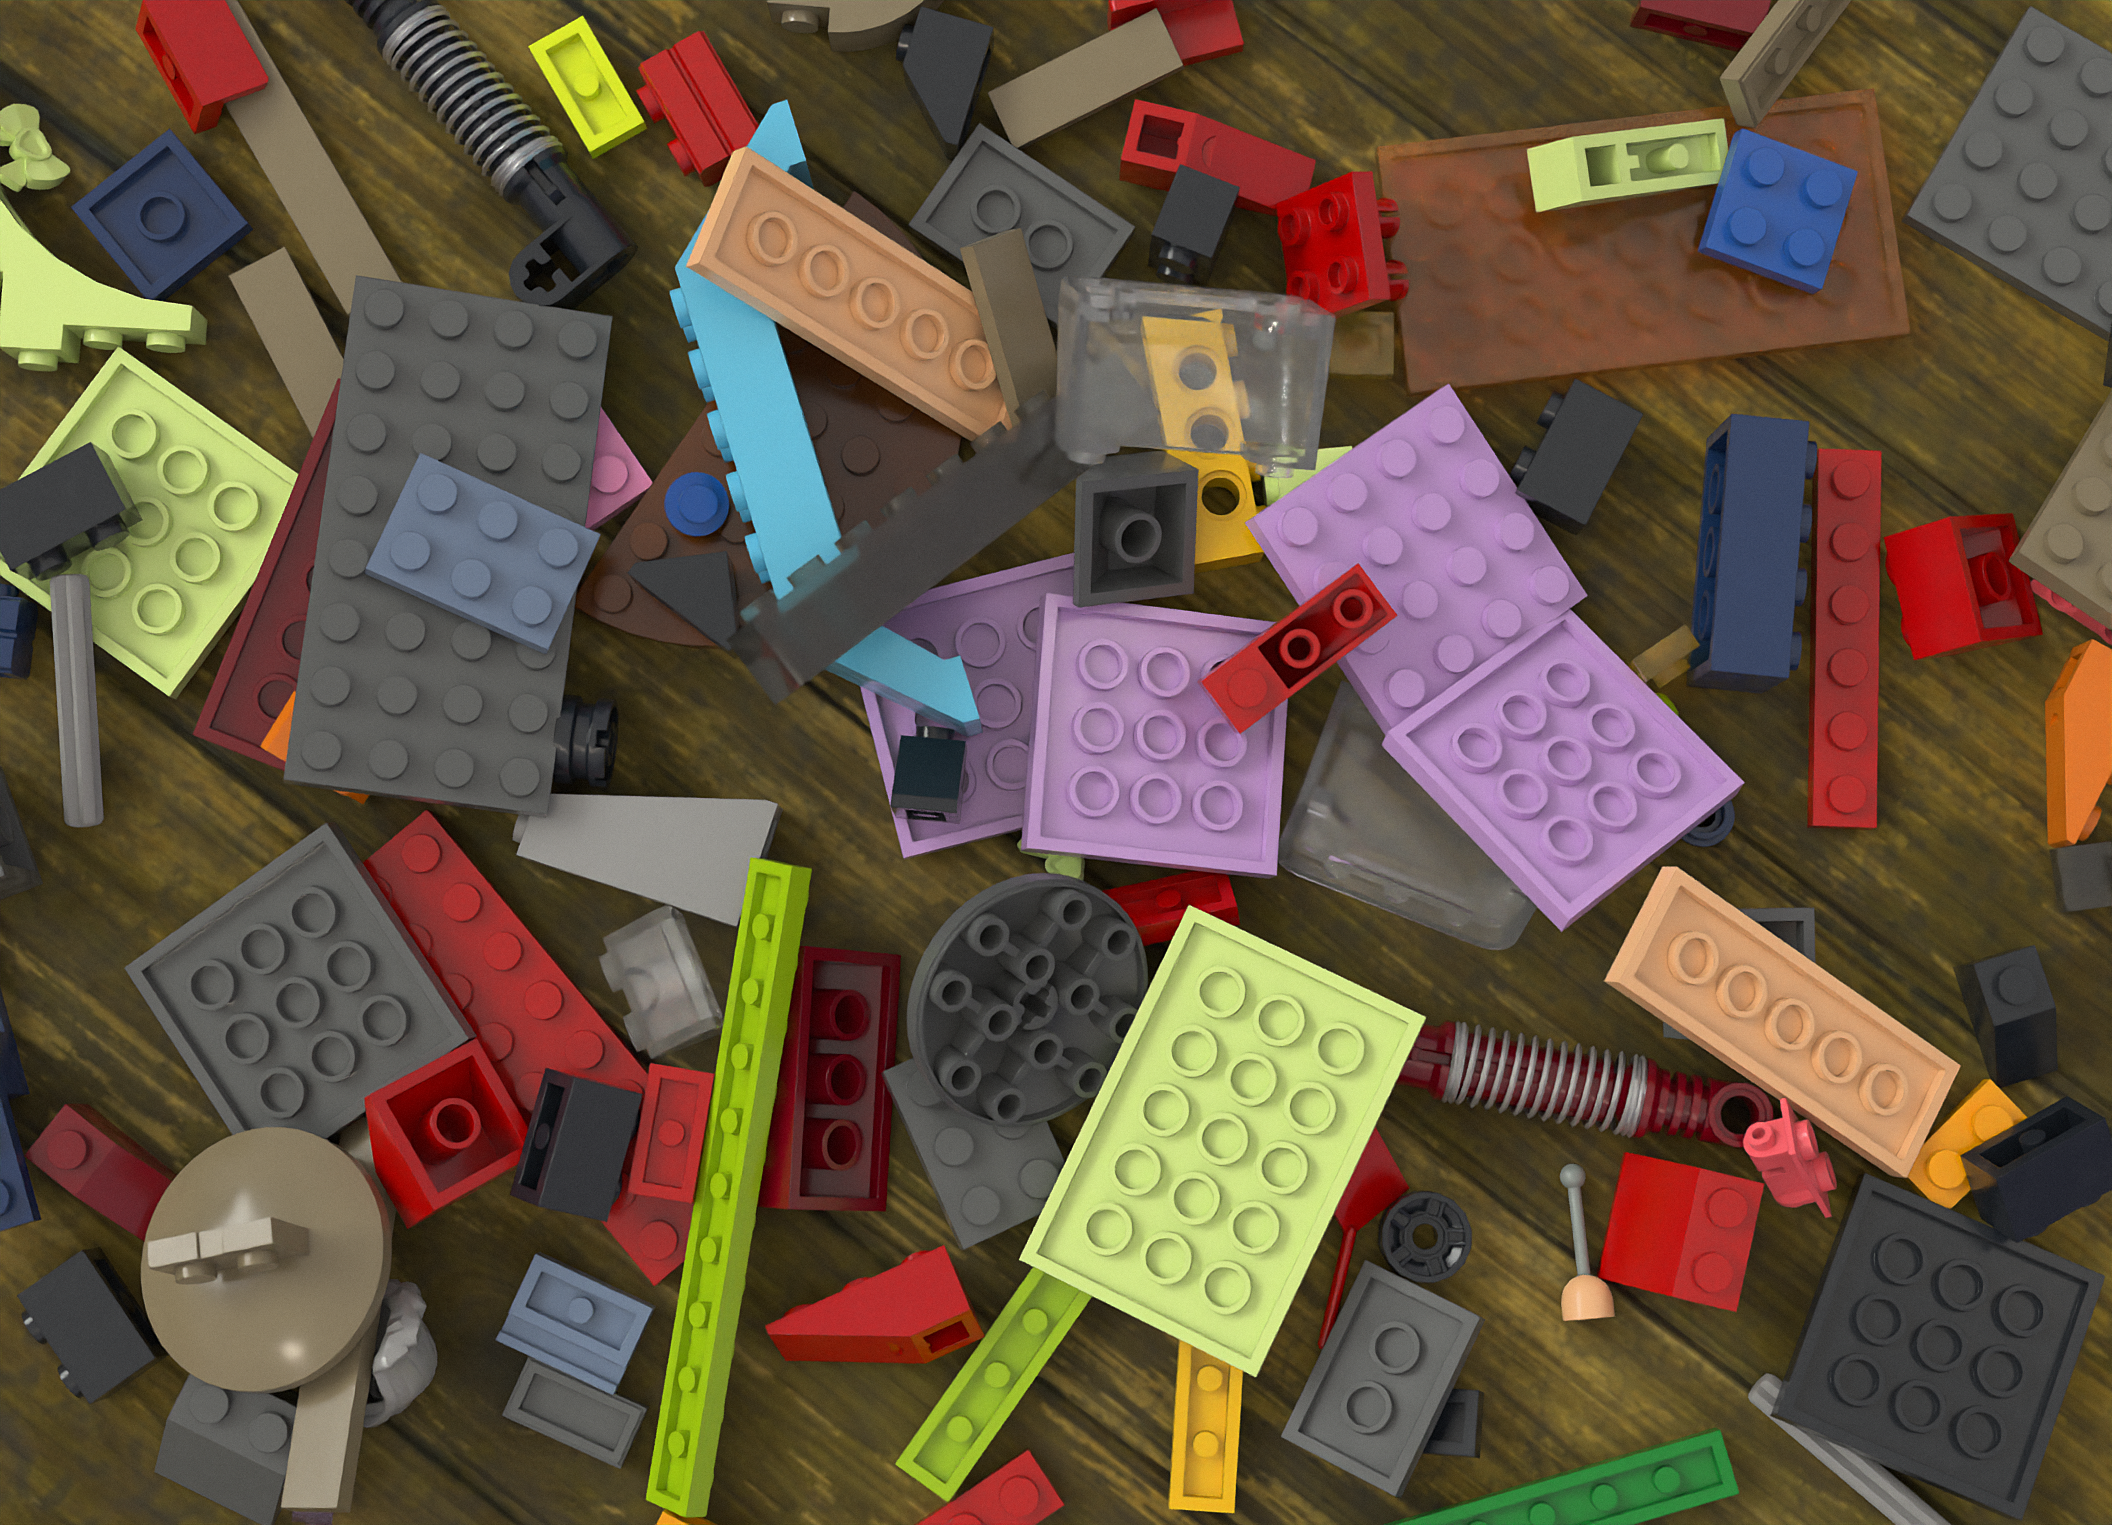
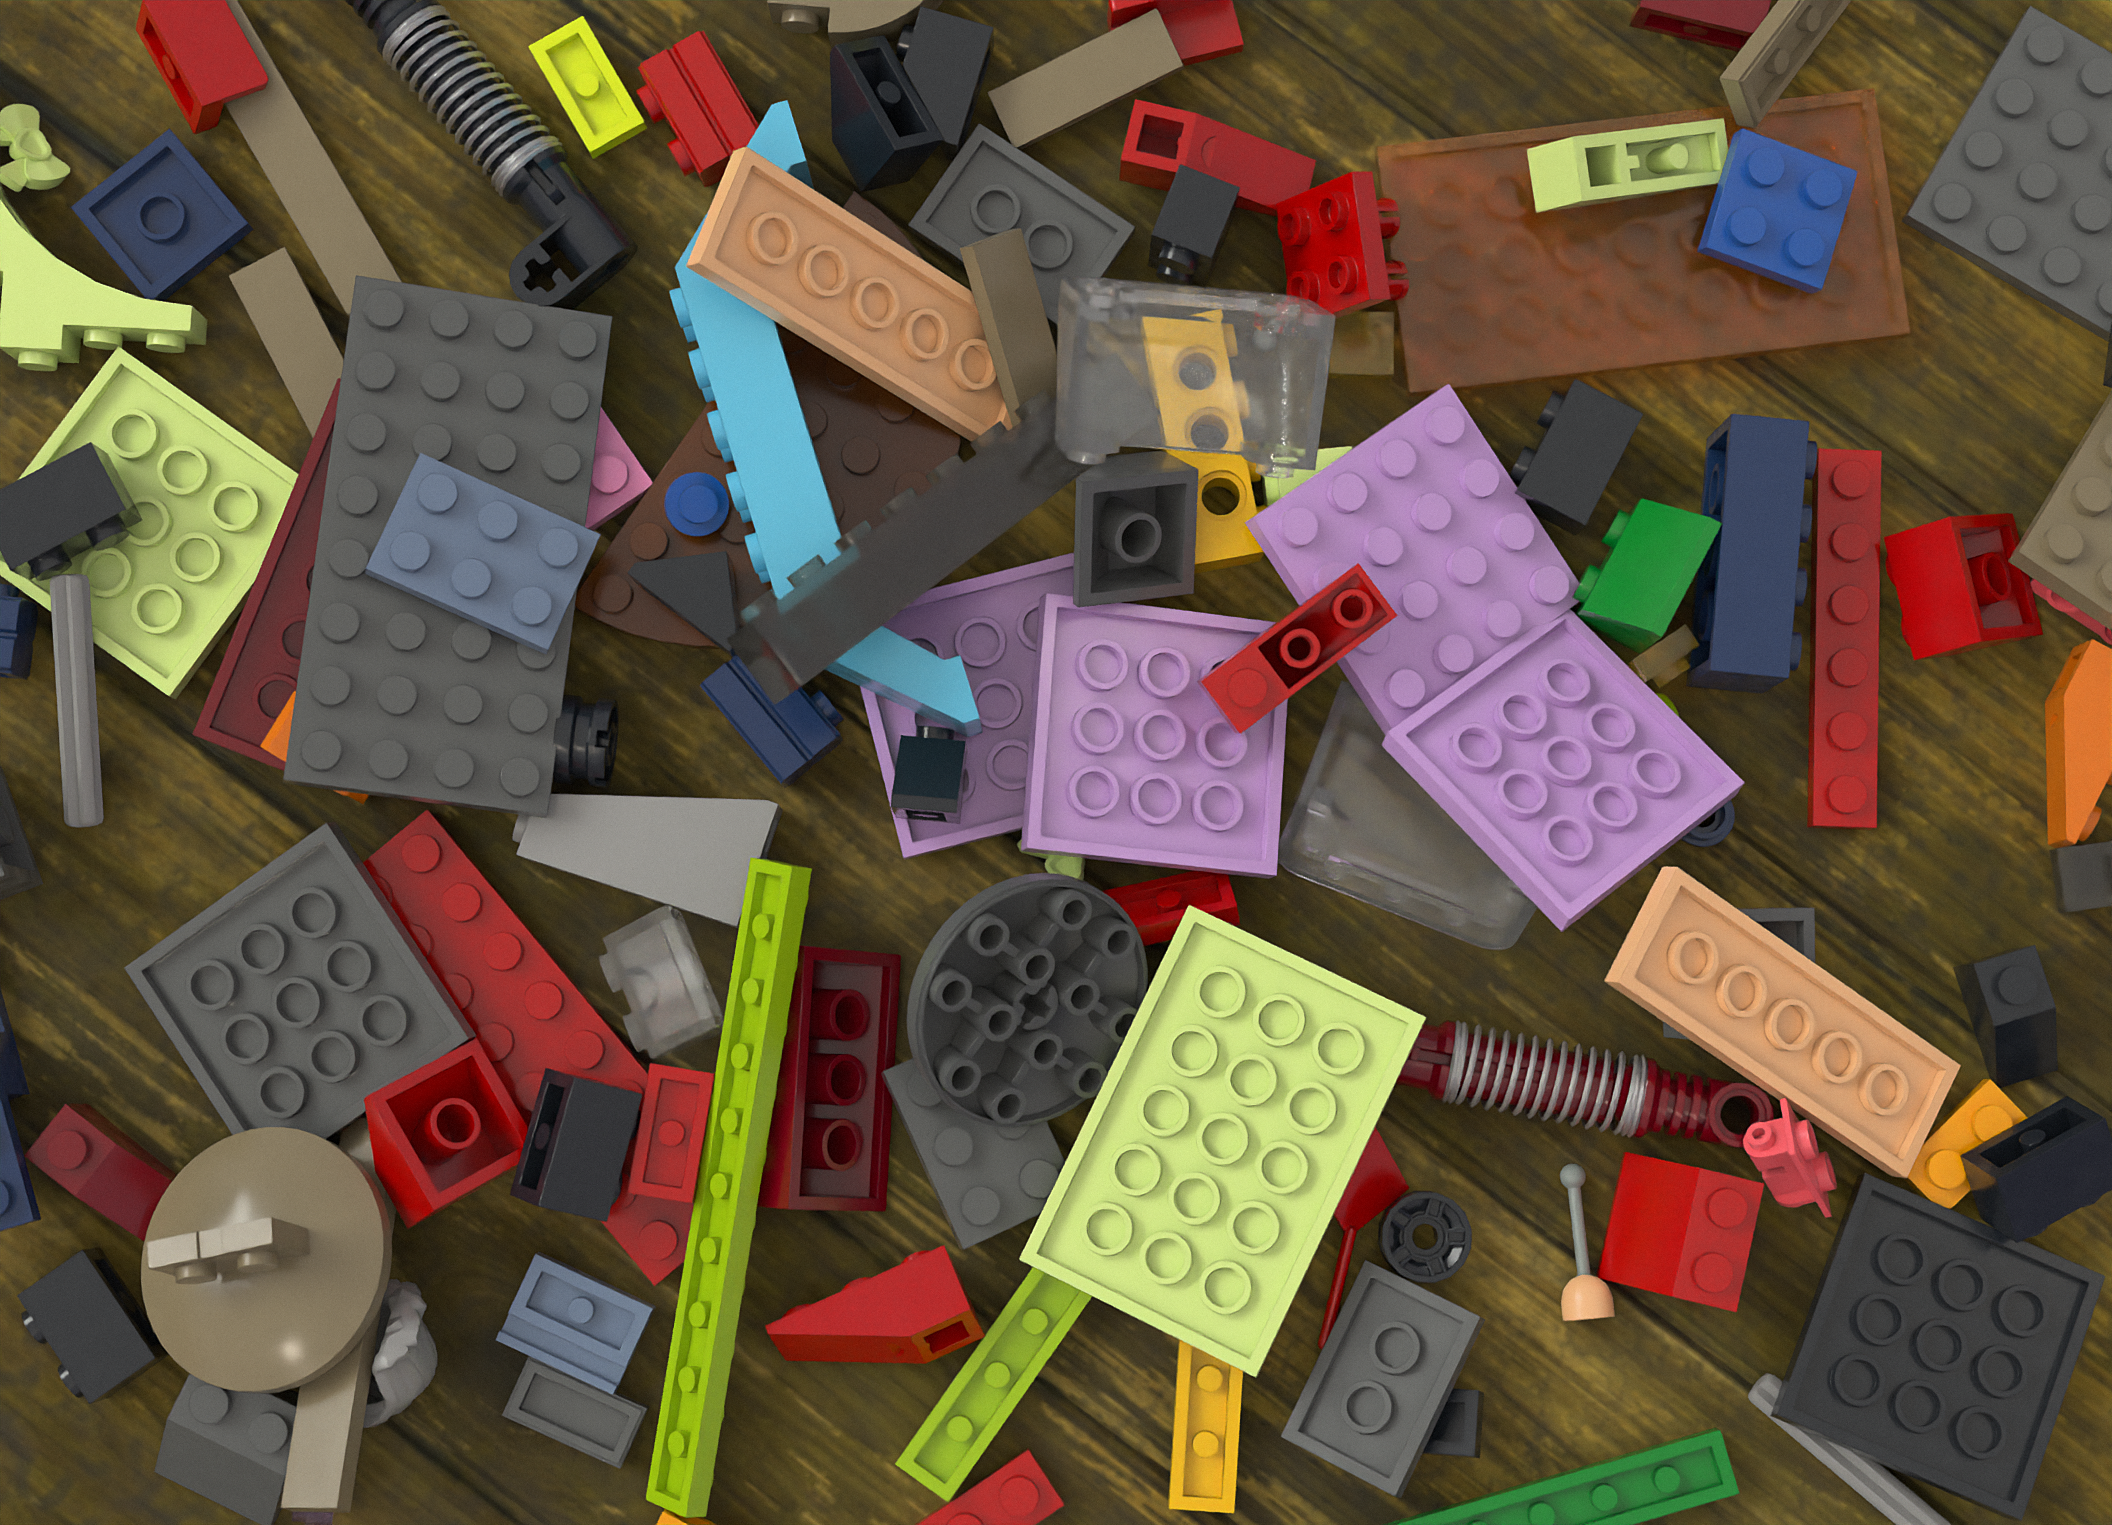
(784, 734): none -> dark blue brick
(877, 115): none -> black slope
(1644, 572): none -> green slope

